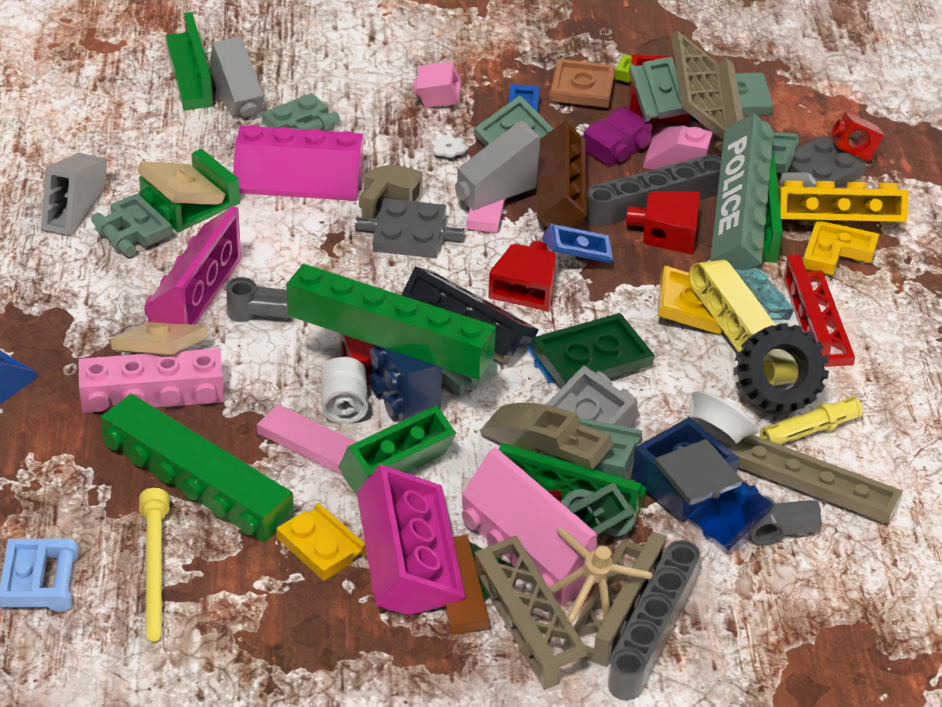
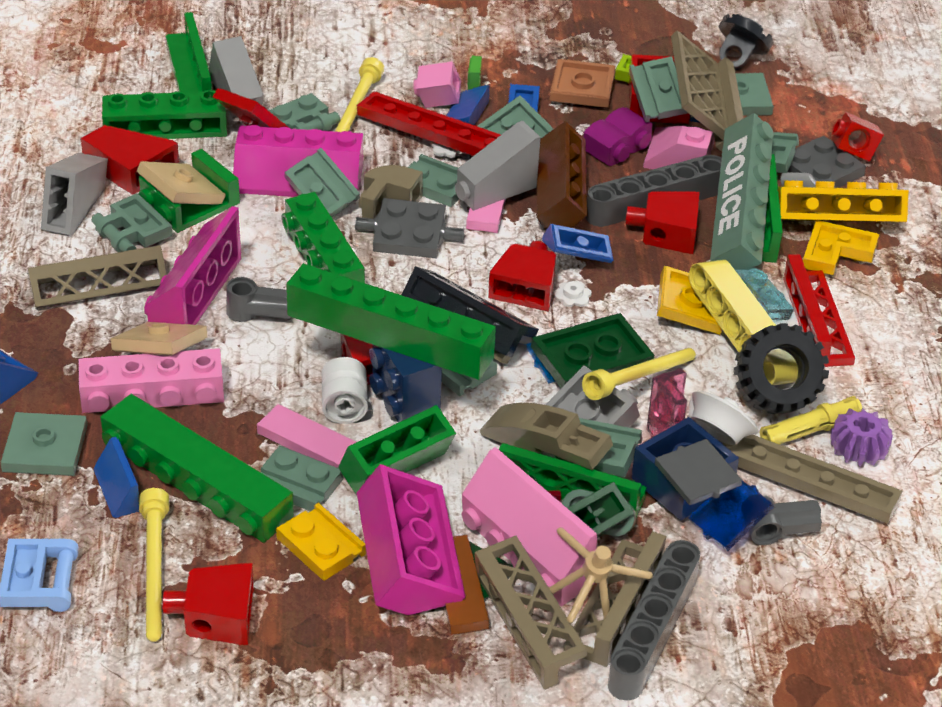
(44, 444): none -> sand green plate
(92, 267): none -> dark tan fence
(117, 480): none -> blue slope
(125, 151): none -> red slope
(166, 114): none -> green brick
(215, 603): none -> red torso
(247, 110): none -> red plate
(304, 476): none -> sand green plate
(319, 237): none -> green brick
(323, 177): none -> sand green plate
(370, 73): none -> light yellow piece
(425, 123): none -> red plate
(438, 180): none -> sand green plate
(470, 105): none -> blue slope
(474, 72): none -> bright green tile
(573, 294): none -> white plant
(601, 383): none -> light yellow piece
(666, 401): none -> clear pink bracket
(744, 36): none -> black tile
(861, 437): none -> medium lavender gear

